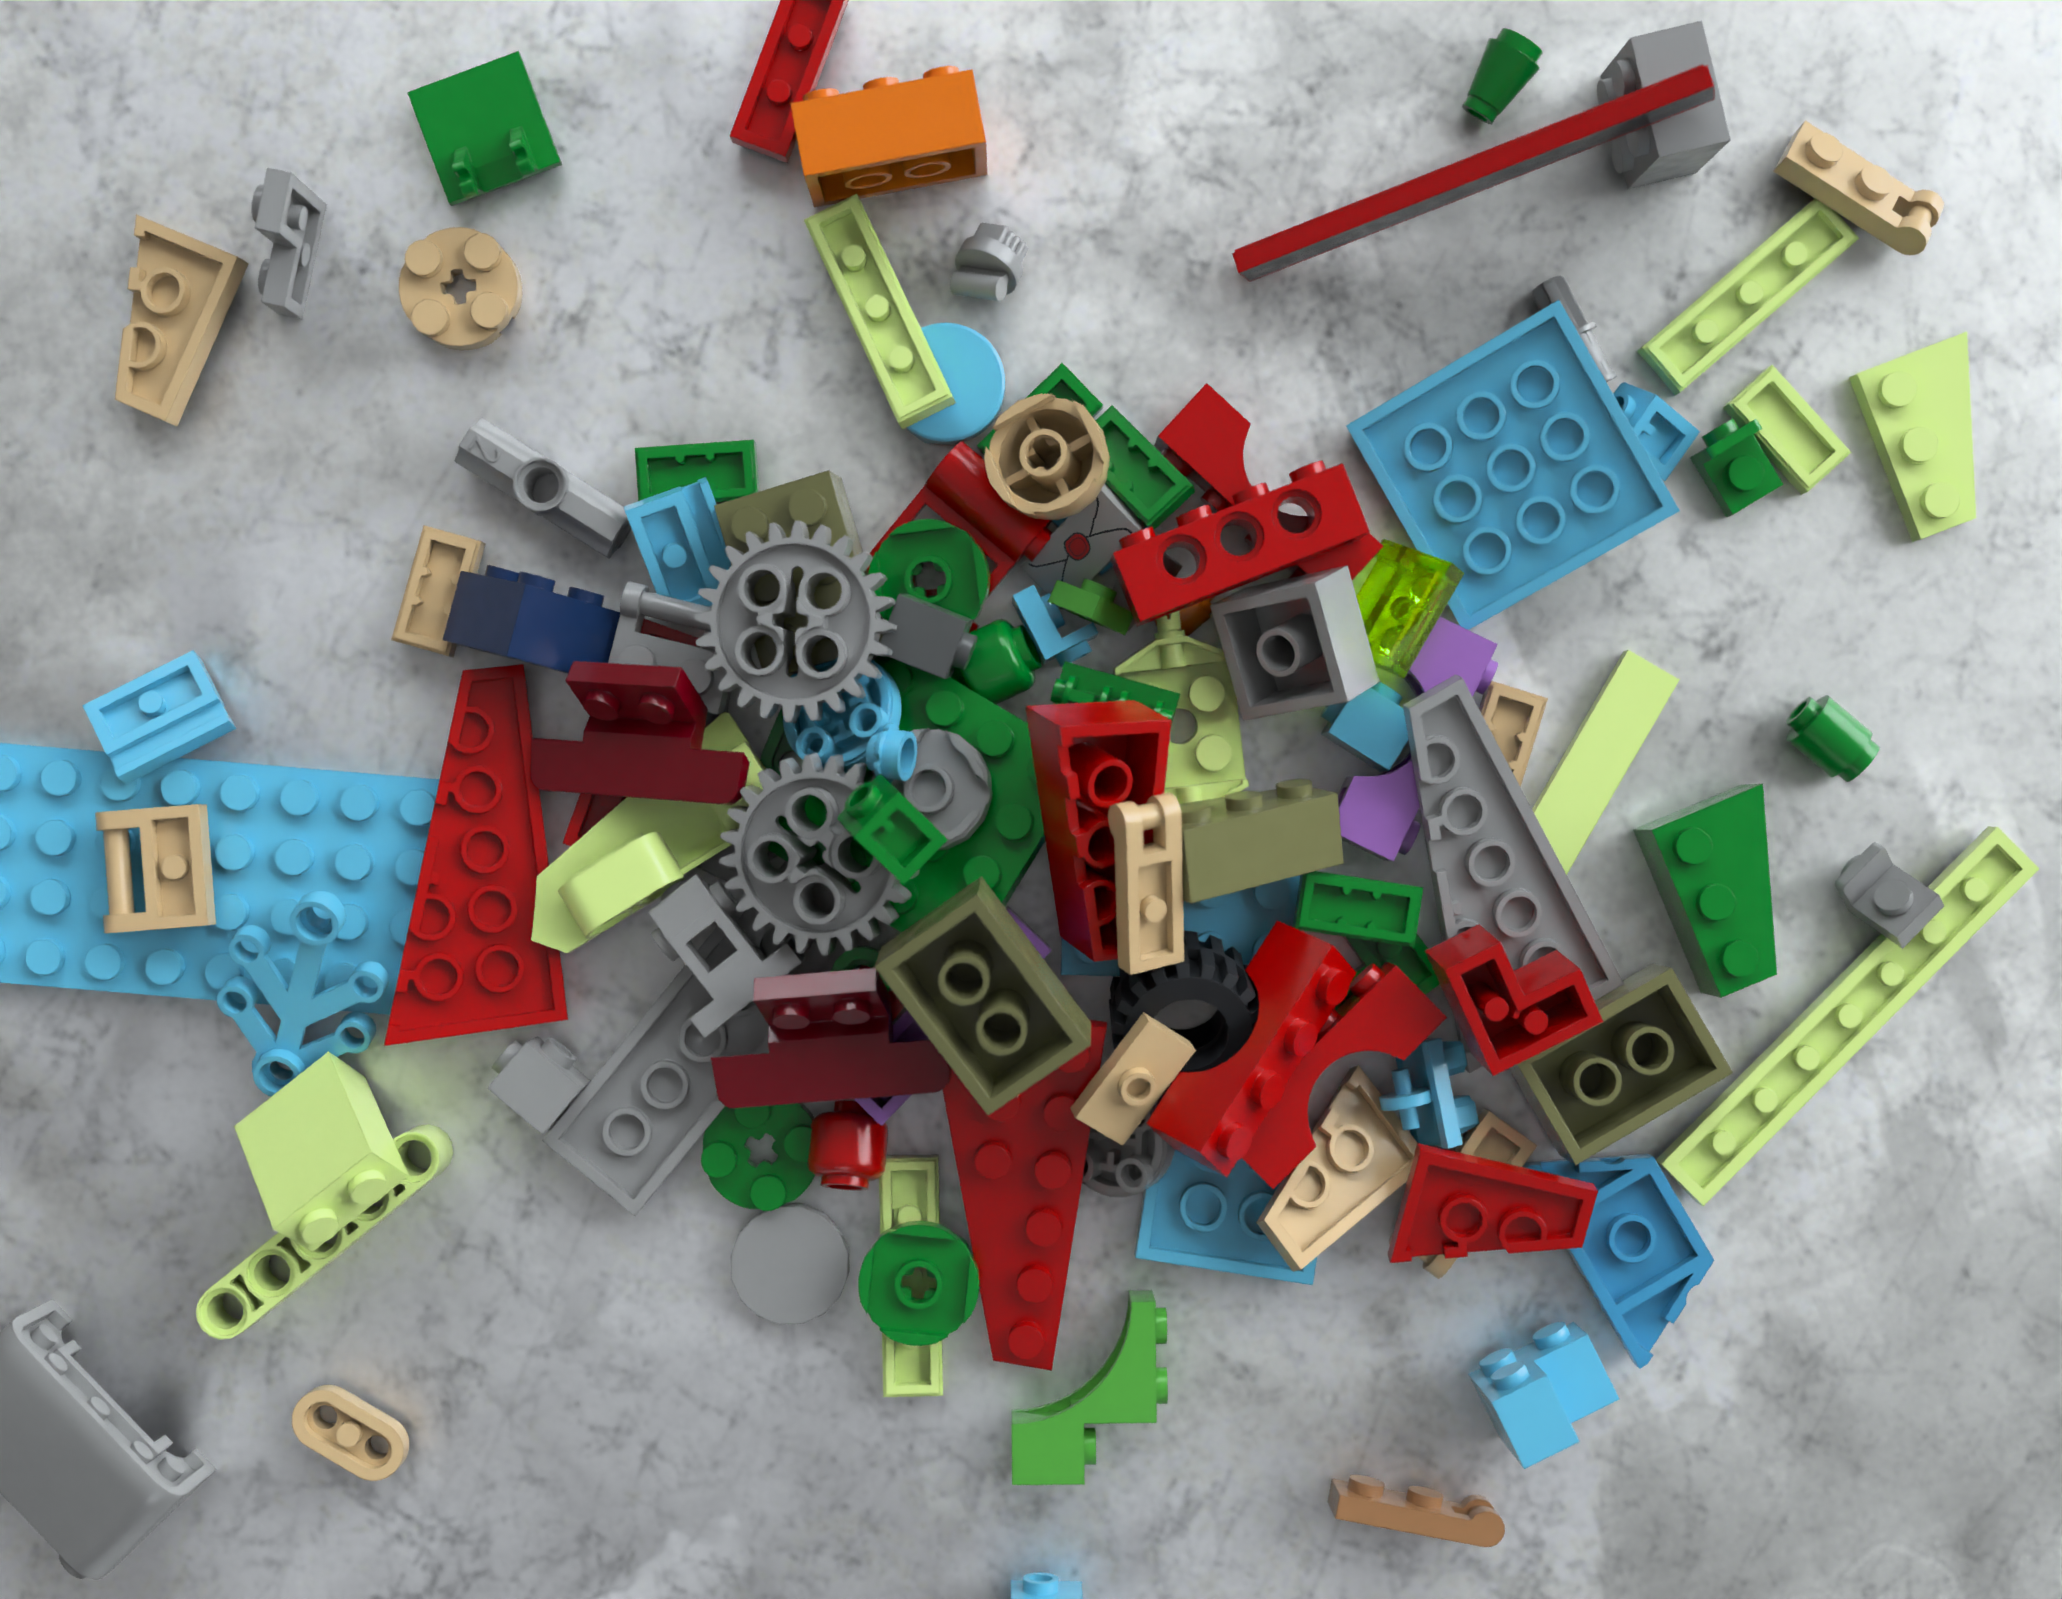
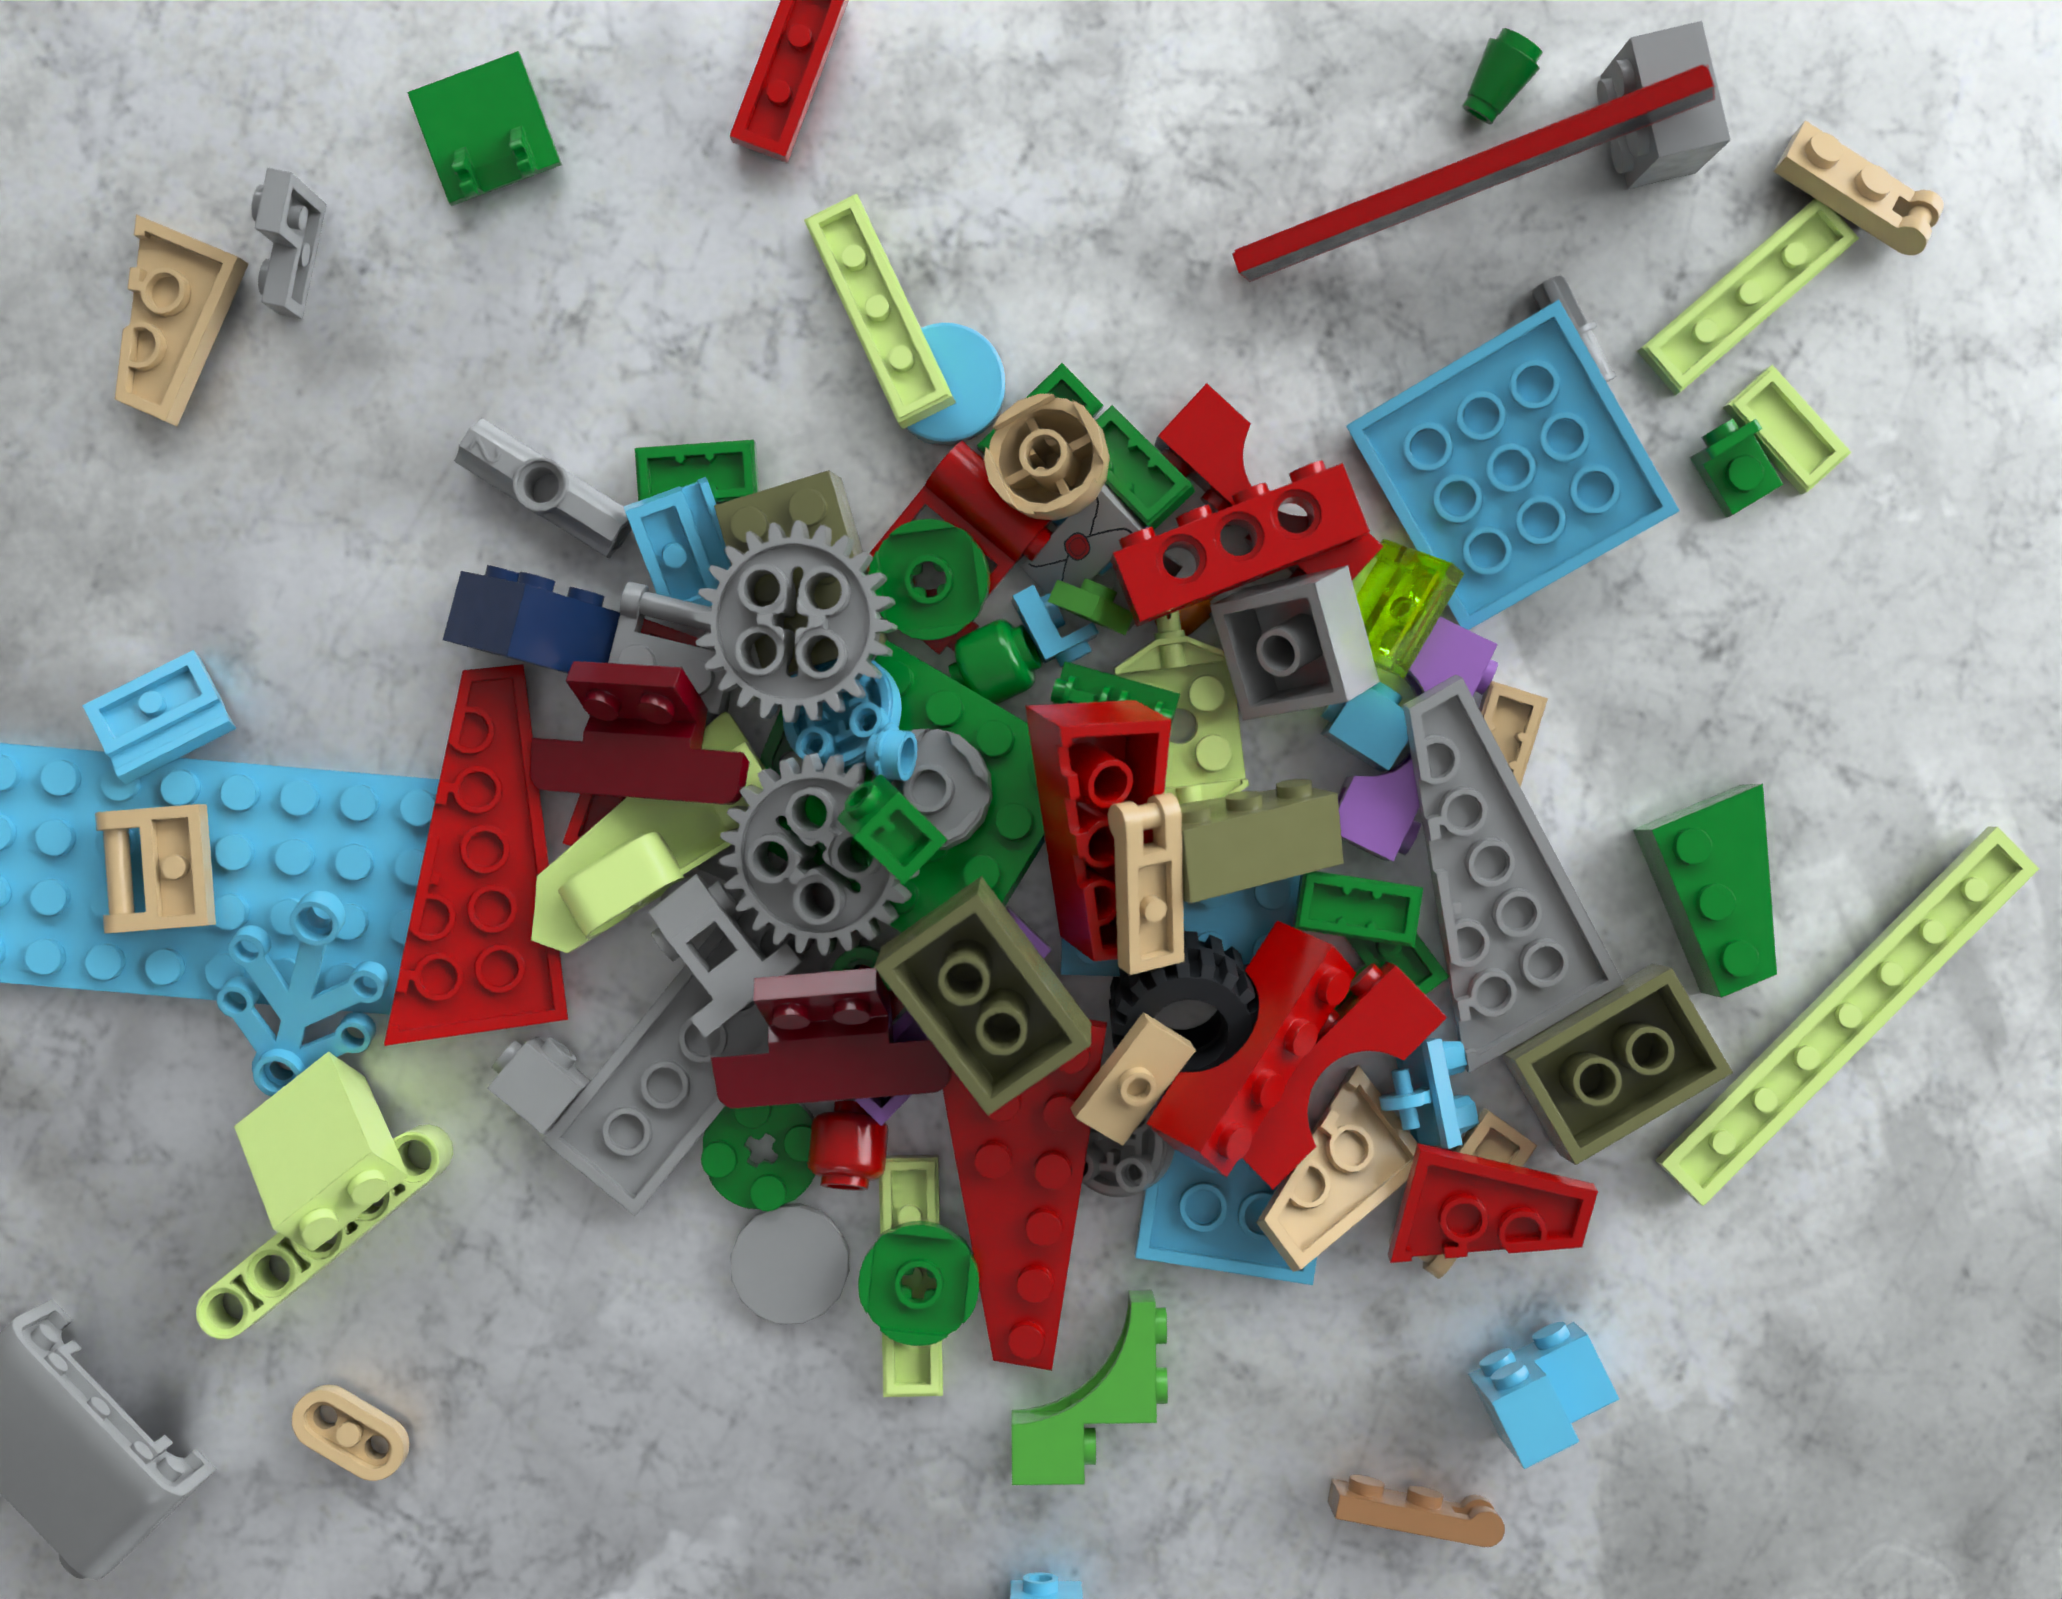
(433, 587): tan plate -> none
(434, 264): tan plate -> none
(890, 136): orange brick -> none
(929, 636): dark grey brick -> none
(989, 263): light grey piece -> none
(1507, 1011): red brick -> none
(1601, 753): yellowish green tile -> none
(1637, 1248): dark azure wing -> none
(1657, 426): medium azure bracket -> none
(1831, 738): green brick -> none
(1886, 896): light grey bracket -> none
(1924, 433): yellowish green wing -> none

